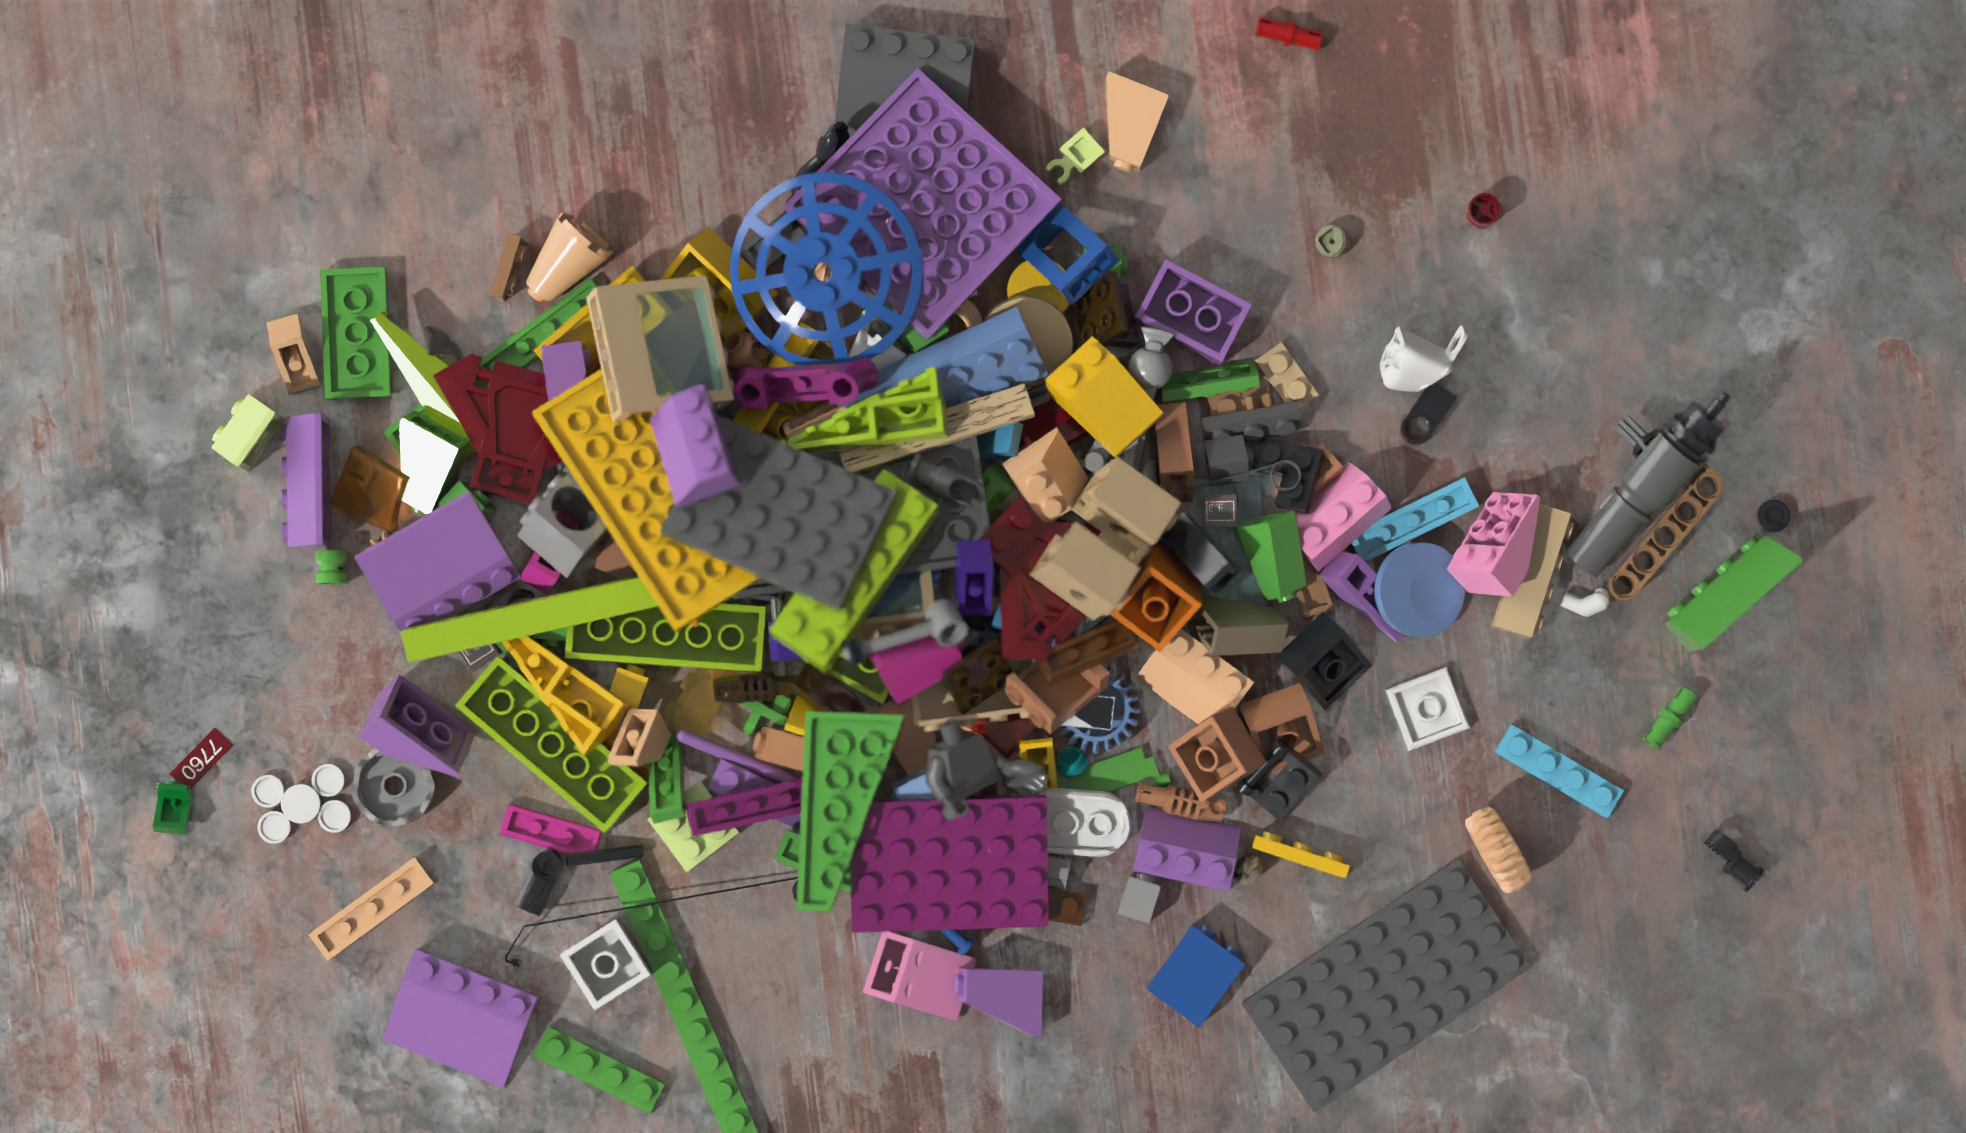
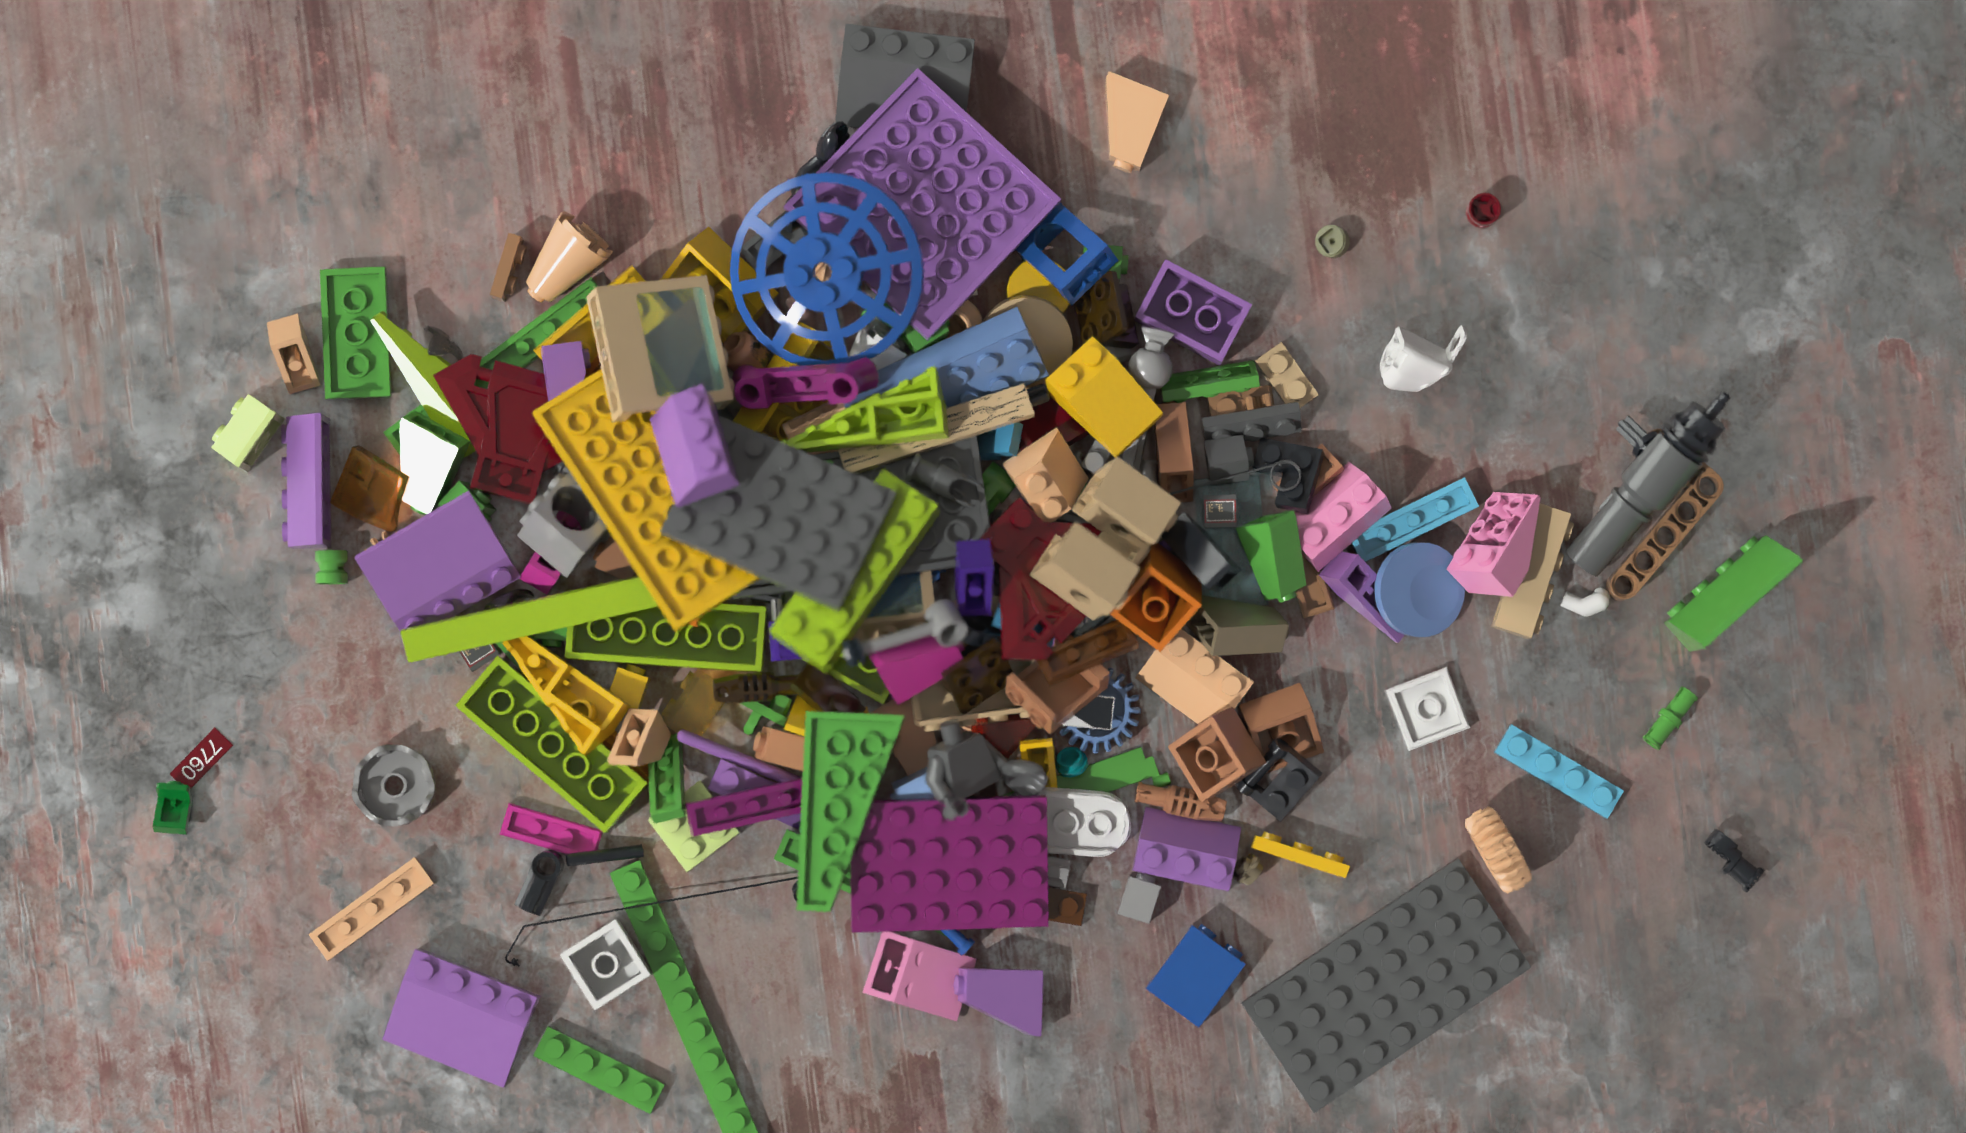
(301, 803): white piece -> none
(417, 728): medium lavender slope -> none
(1078, 153): yellowish green plate -> none
(1288, 33): red pin -> none
(1324, 660): black slope -> none
(1431, 407): black piece -> none
(1773, 516): black tile -> none

